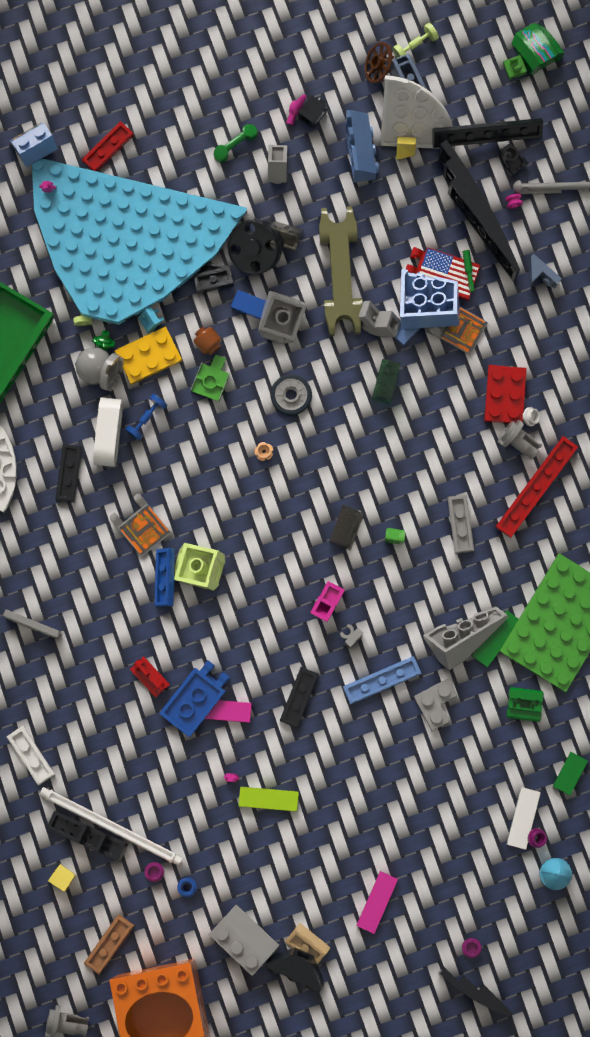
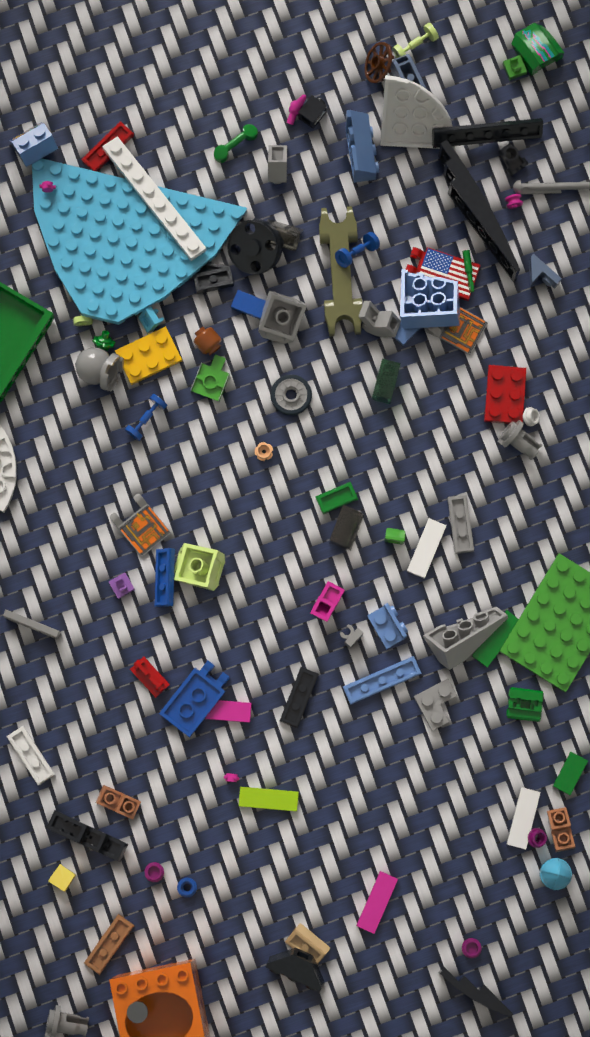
(68, 473): black tile -> none
(108, 432): white plant -> none
(110, 826): white piece -> none
(118, 802): none -> nougat slope
(121, 585): none -> medium lavender tile
(137, 1012): none -> dark grey tile
(154, 198): none -> white plate
(244, 940): light grey slope -> none
(336, 498): none -> green tile
(344, 257): none -> blue wheel
(387, 626): none -> medium blue bracket
(405, 147): light yellow slope -> none
(426, 548): none -> white tile
(536, 487): red plate -> none
(560, 829): none -> nougat slope

